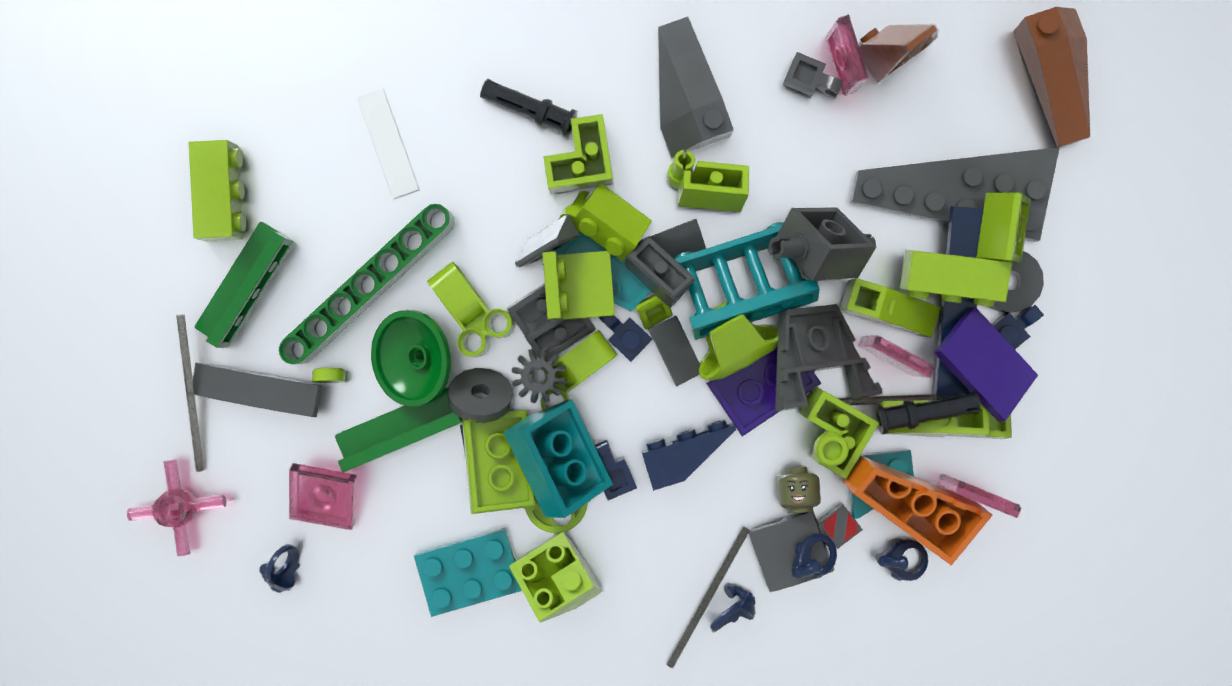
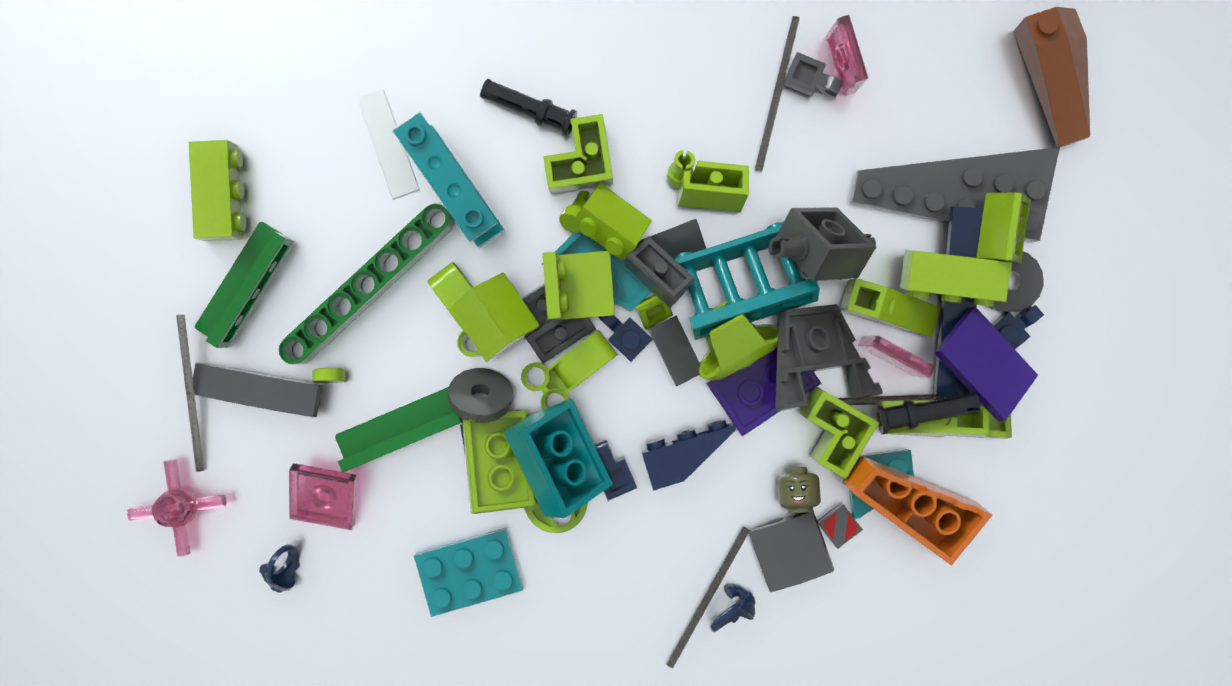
(410, 358): green dish -> none
(448, 180): none -> teal fence
(494, 316): none -> lime slope
(540, 386): dark grey gear -> none
(547, 240): dark grey slope -> none
(555, 578): lime slope -> none
(688, 95): dark grey wedge -> none
(777, 93): none -> clear smoke axle
(805, 566): dark blue piece -> none
(831, 449): lime tile -> none
(894, 46): dark orange wedge -> none
(897, 564): dark blue piece -> none
(979, 495): clear pink tile -> none

